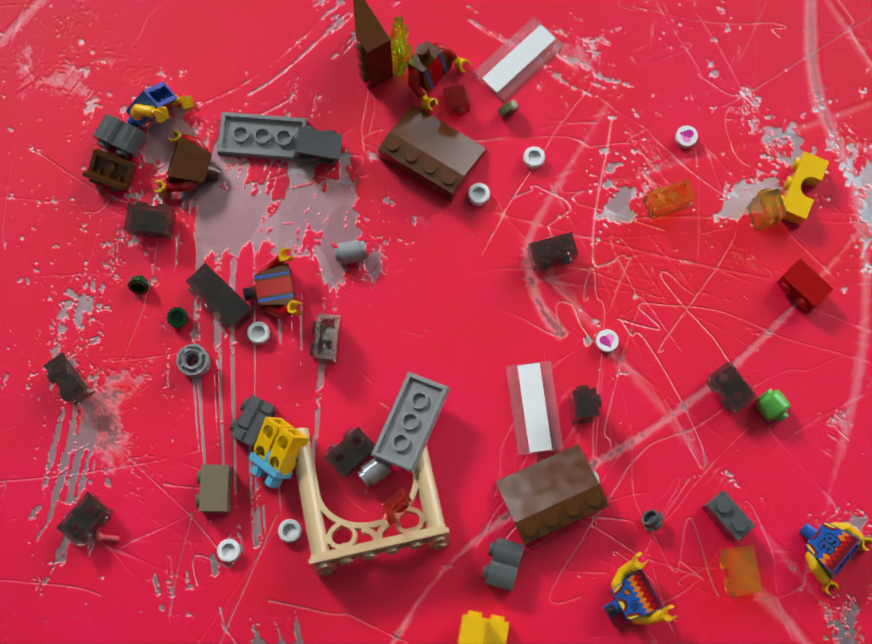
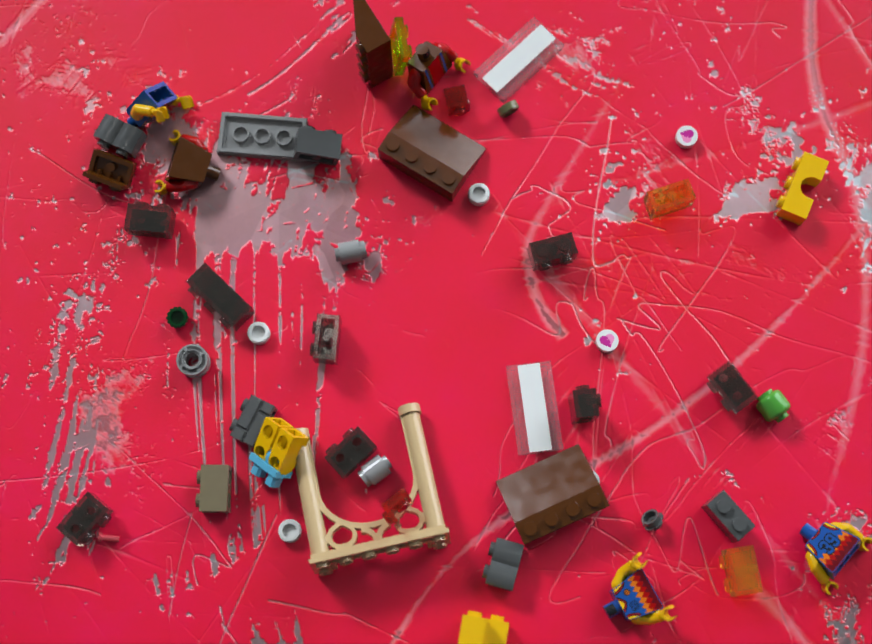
(68, 378): clear smoke brick -> none
(138, 284): piece -> none
(229, 550): white tile -> none
(275, 287): torso -> none
(410, 422): light grey tile -> none
(534, 158): white tile -> none
(766, 209): clear yellow brick -> none
(804, 285): red brick -> none

